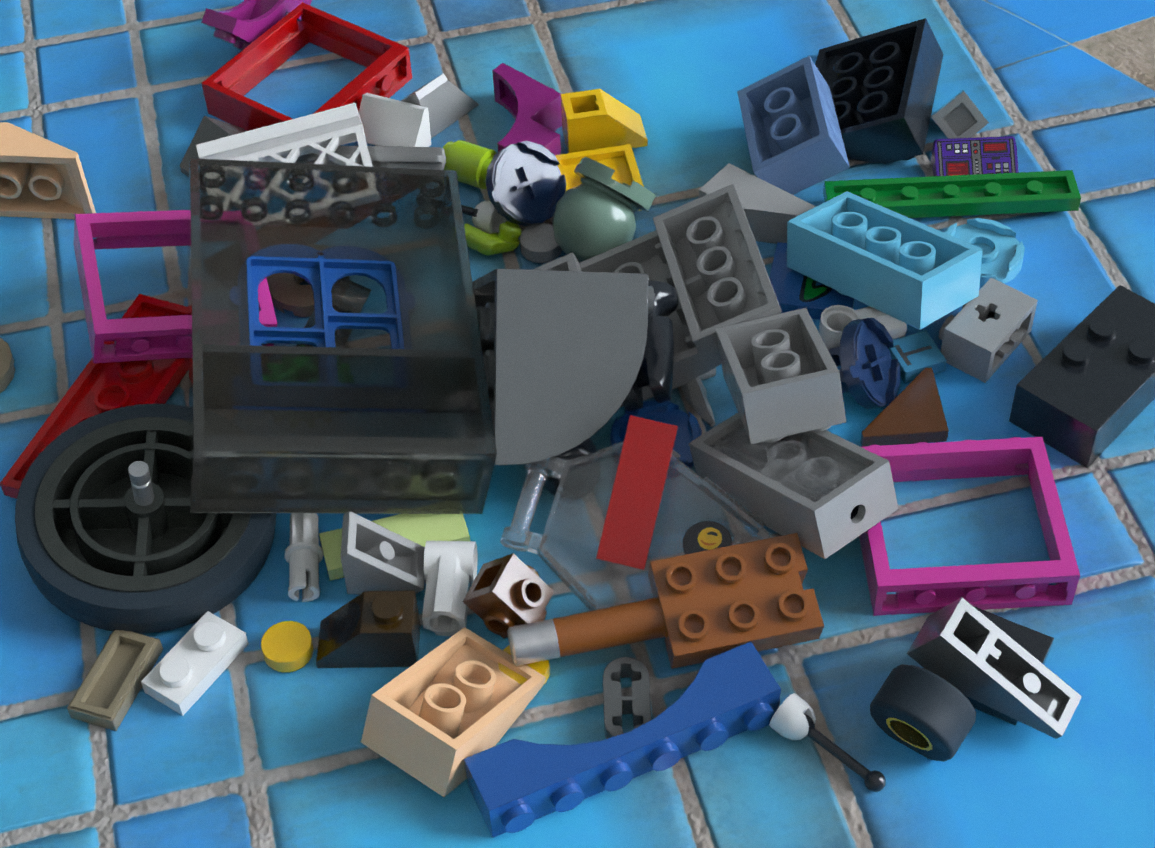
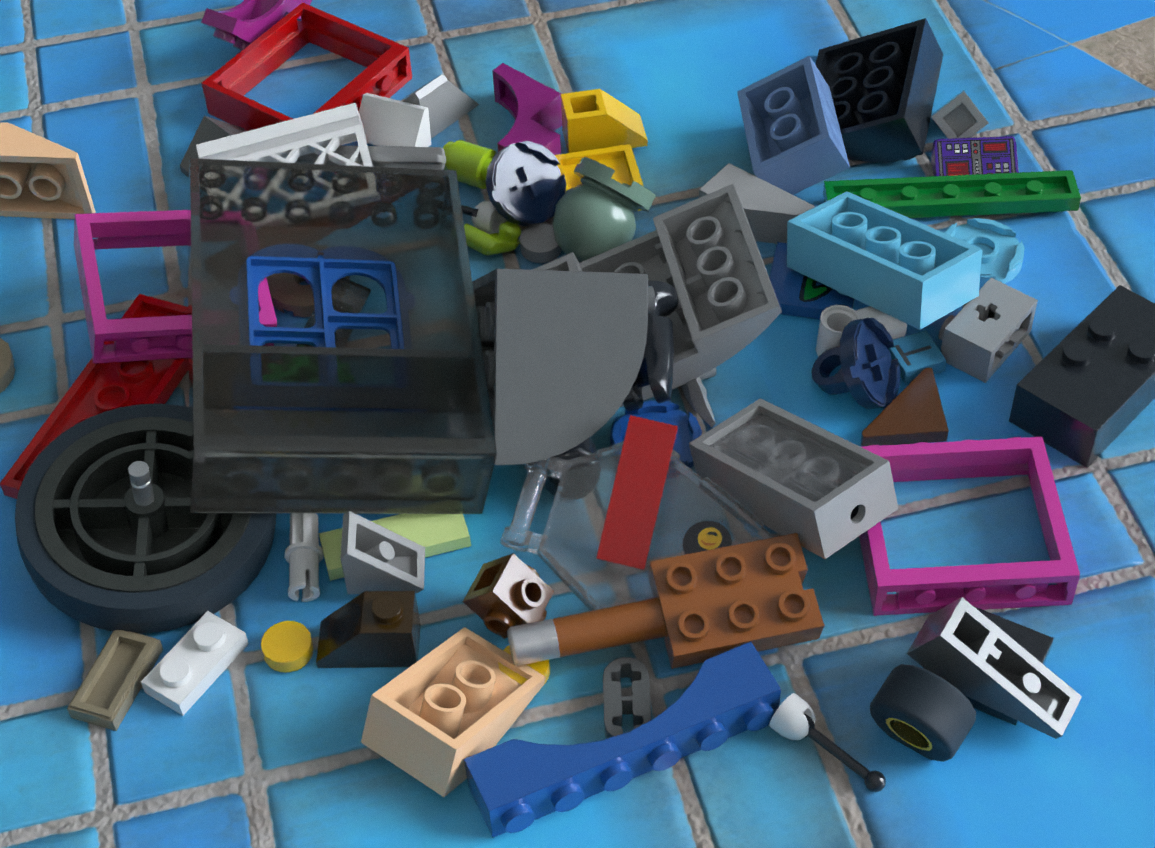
(448, 574): white piece -> none
(780, 376): light grey brick -> none

